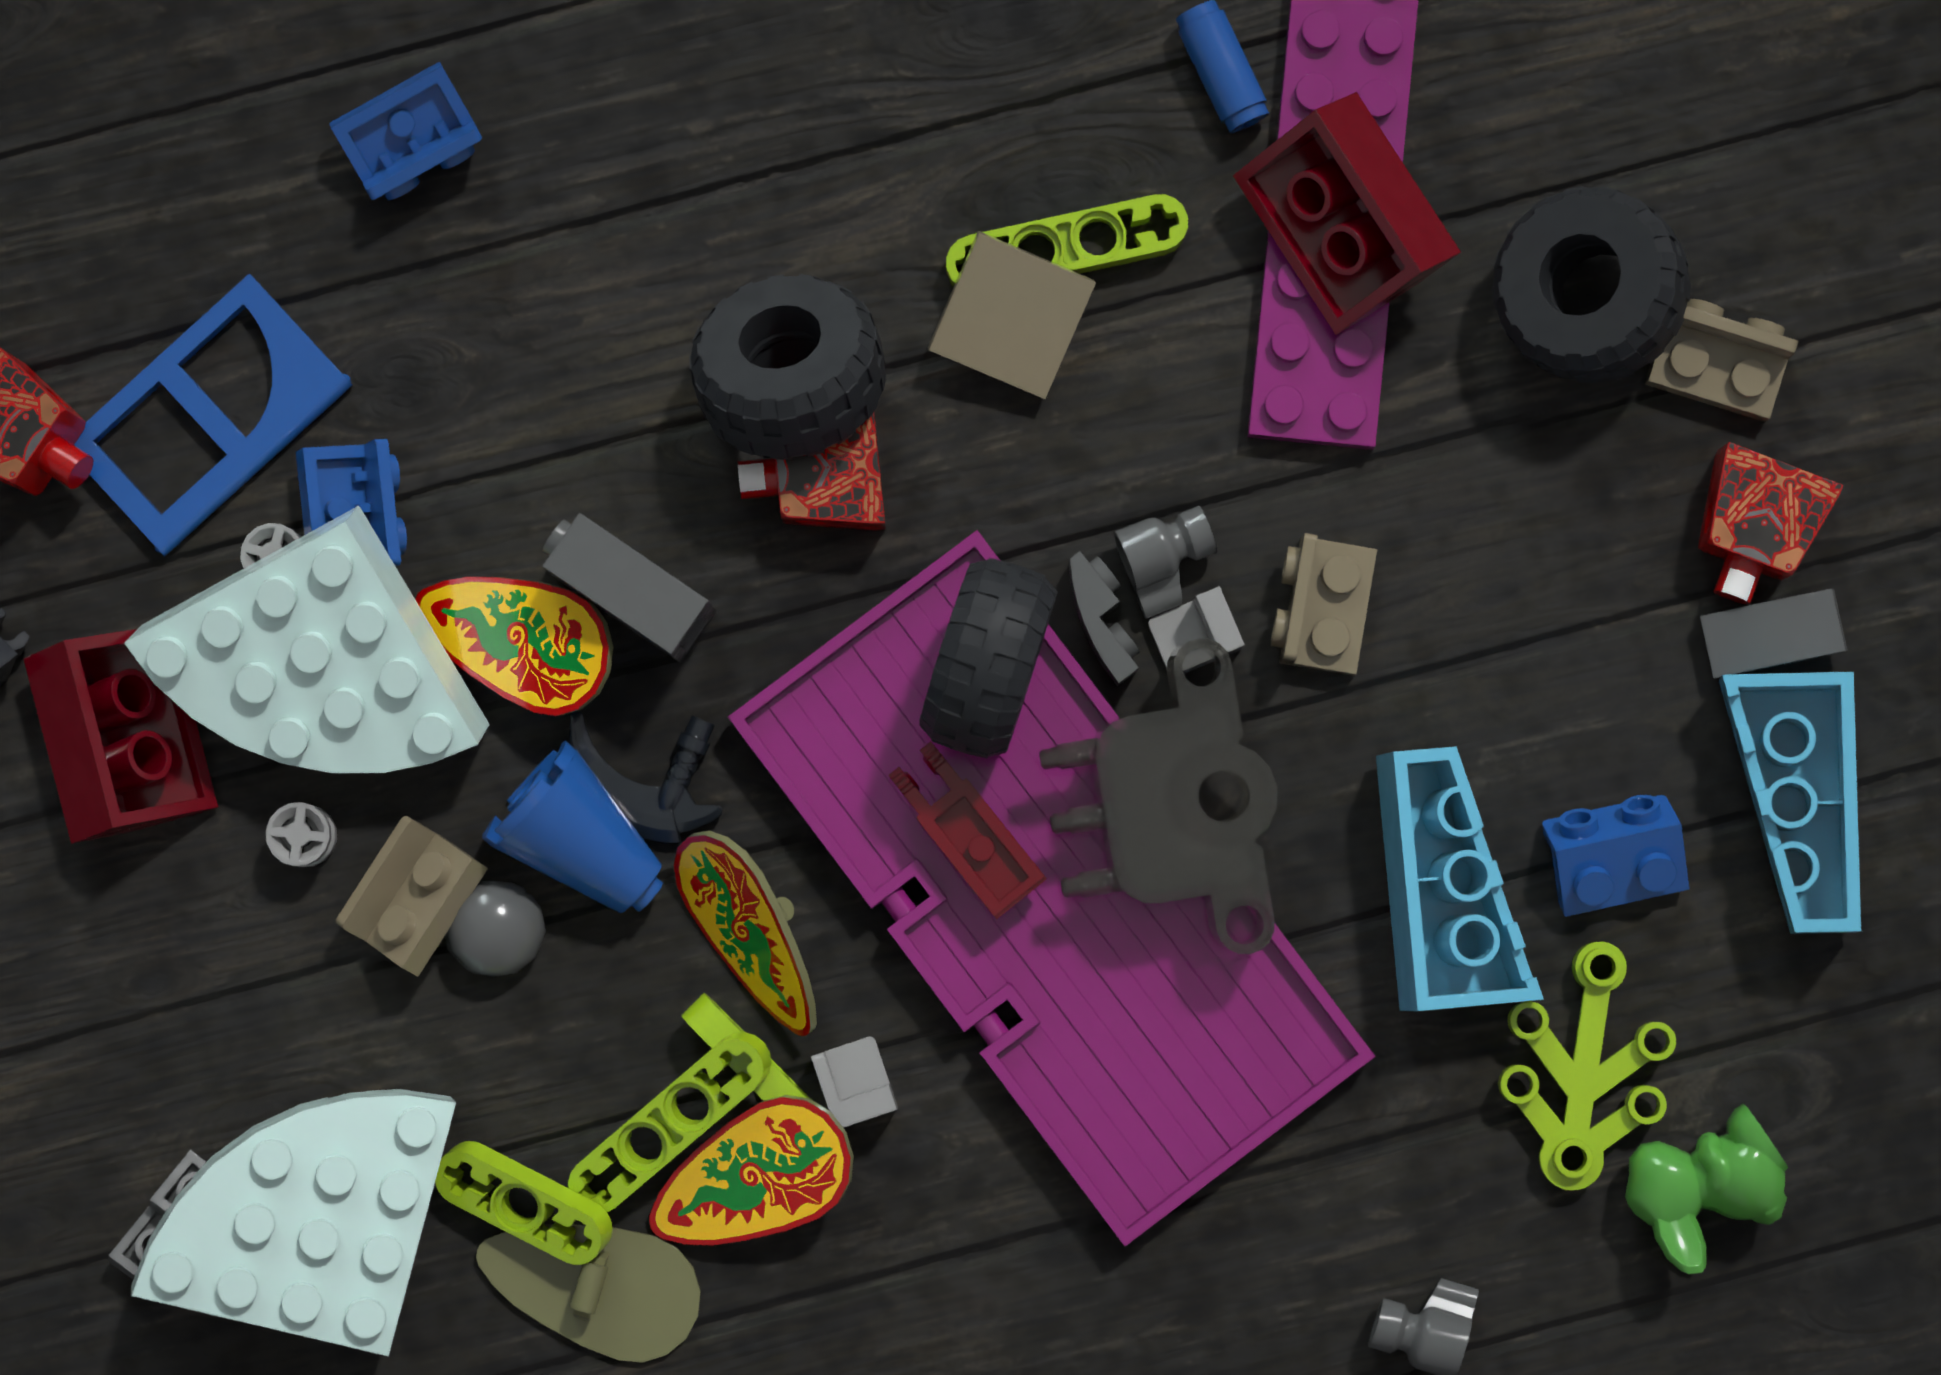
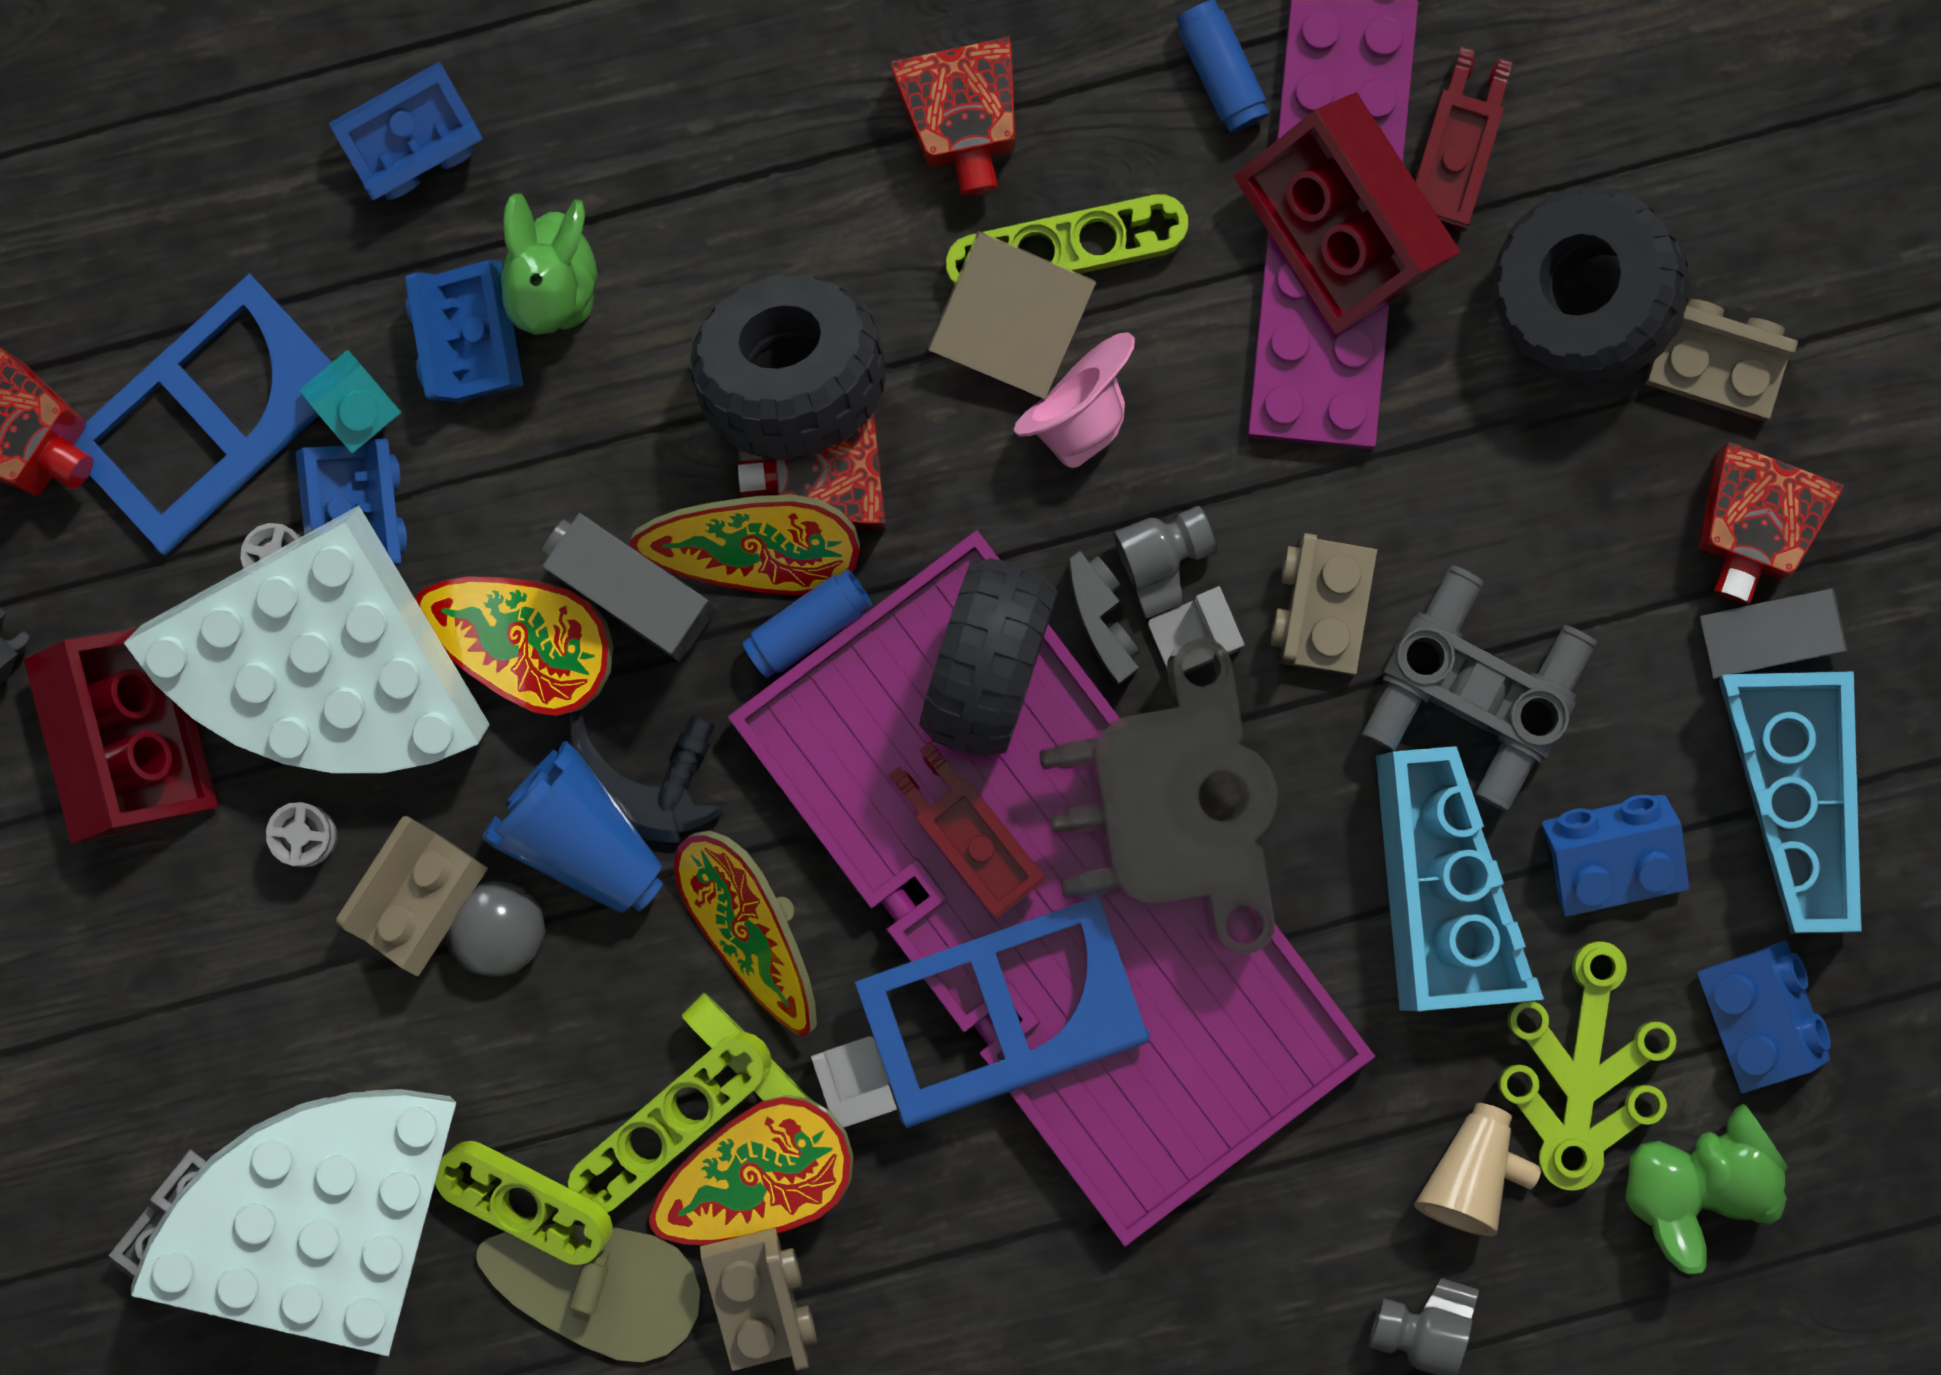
(349, 401): none -> teal brick
(462, 333): none -> blue bracket
(547, 268): none -> bright green animal
(753, 543): none -> shield
(755, 1300): none -> dark tan bracket
(807, 623): none -> blue piece
(961, 108): none -> torso
(1084, 407): none -> bright pink piece
(1100, 1027): none -> blue window
(1461, 143): none -> dark red hinge
(1471, 1174): none -> tan piece
(1479, 688): none -> dark grey piece
(1766, 1016): none -> blue bracket

